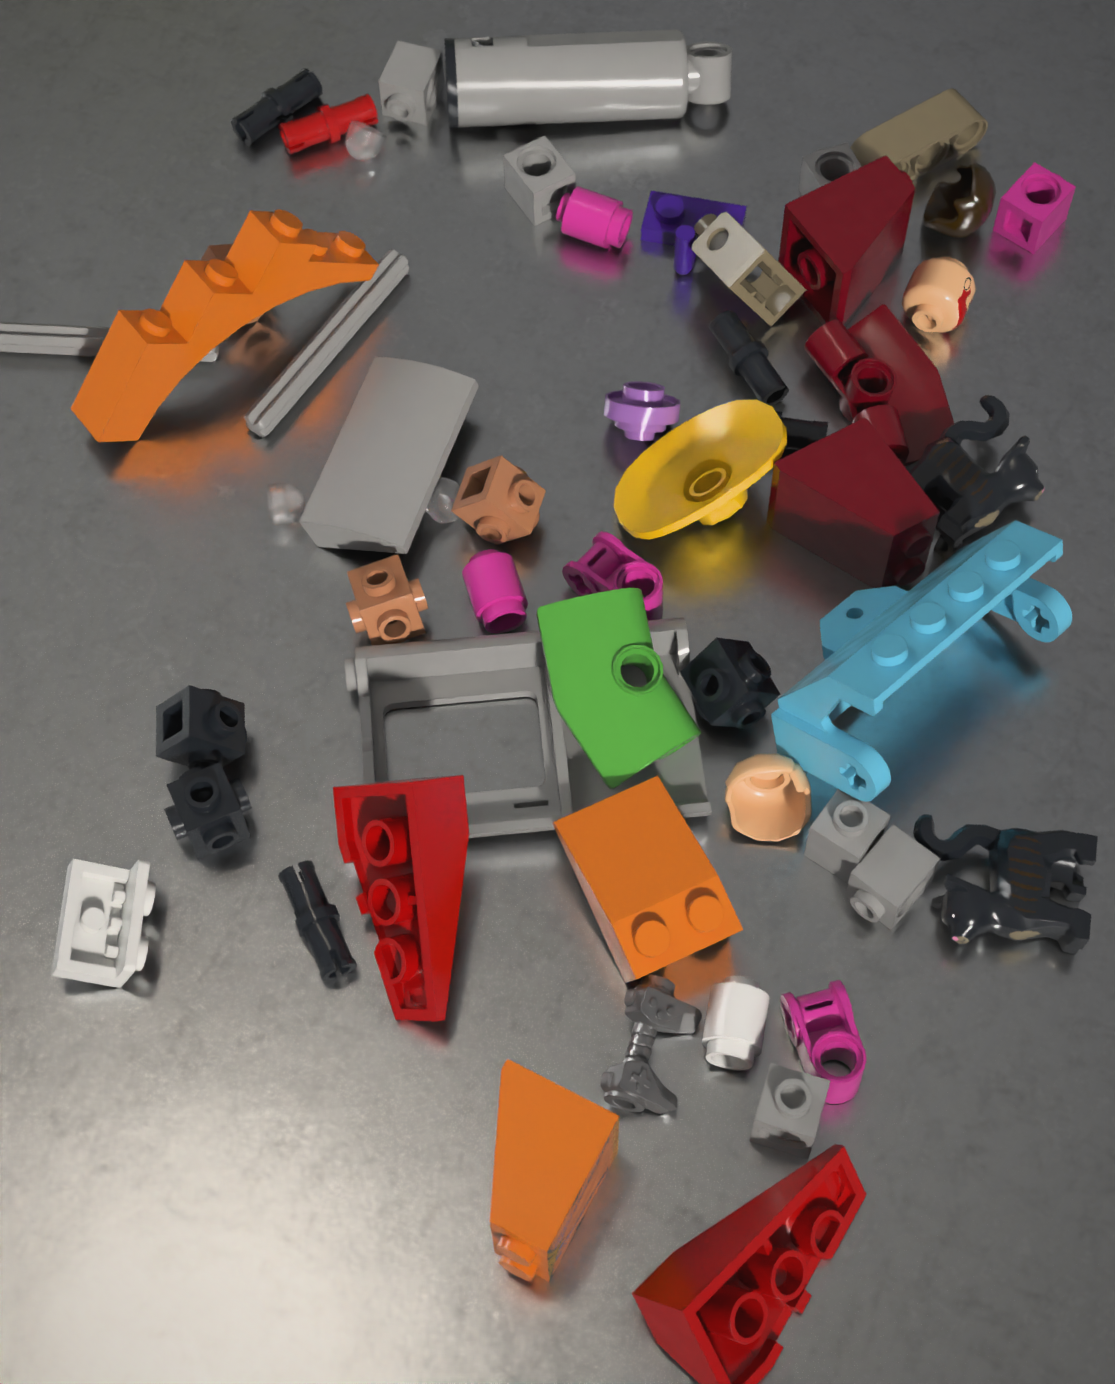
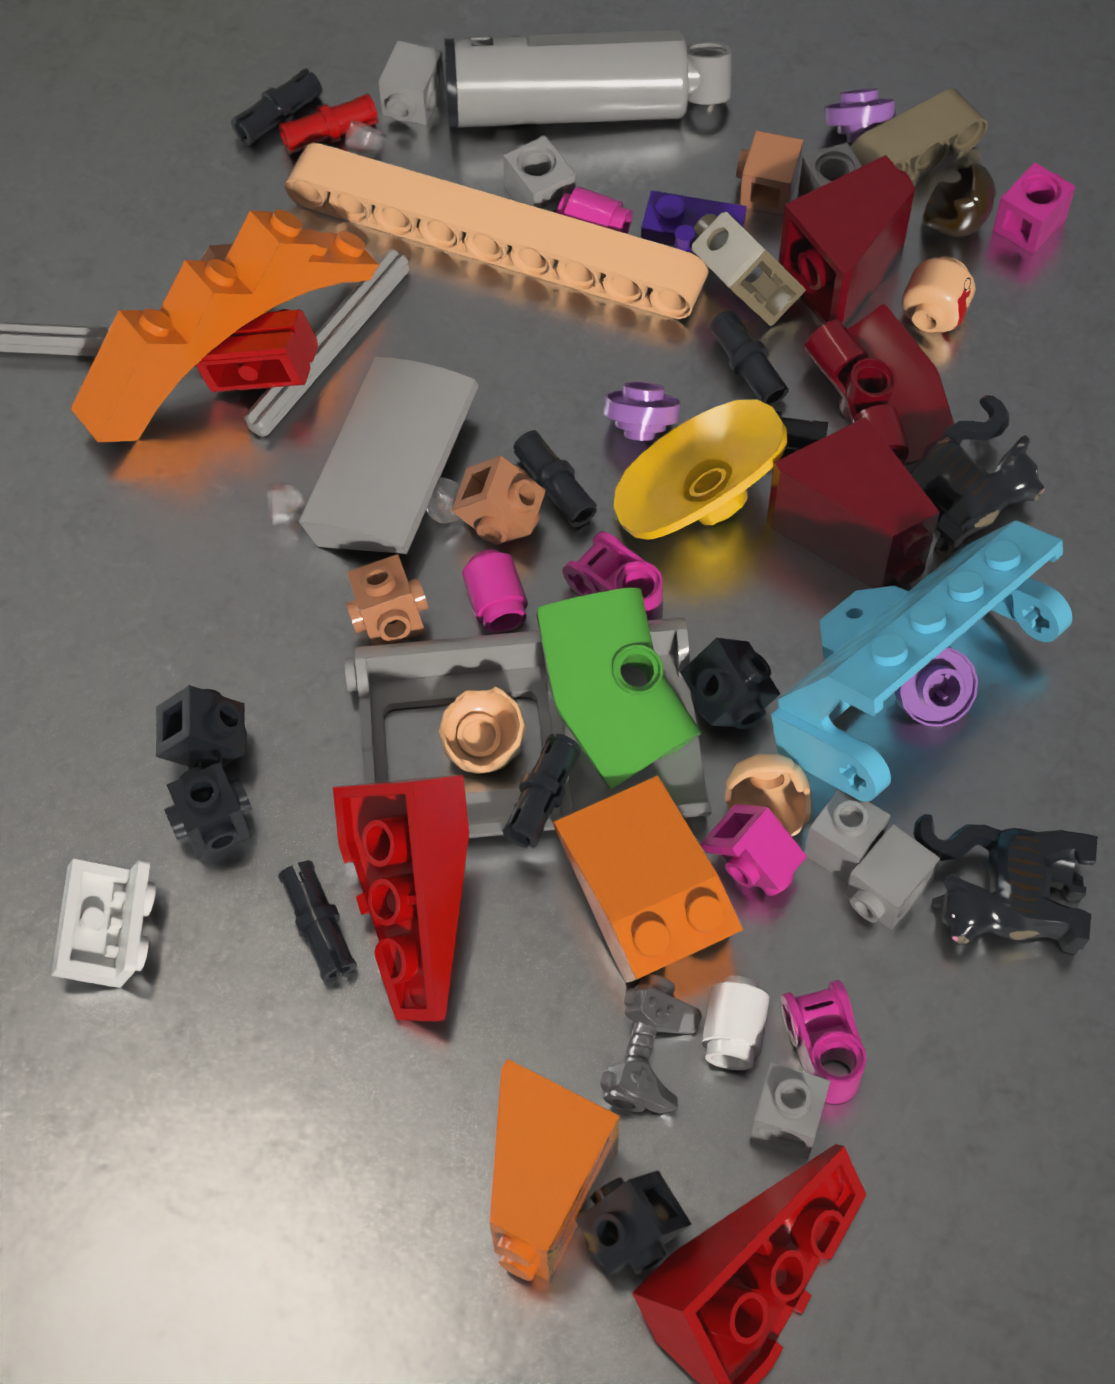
(262, 354): none -> red brick
(482, 730): none -> light nougat hair
(498, 231): none -> light nougat beam
(542, 791): none -> black pin
(555, 477): none -> black pin
(632, 1223): none -> black brick
(755, 848): none -> dark pink brick
(769, 172): none -> nougat brick
(859, 112): none -> medium lavender plate
(940, 690): none -> medium lavender plate

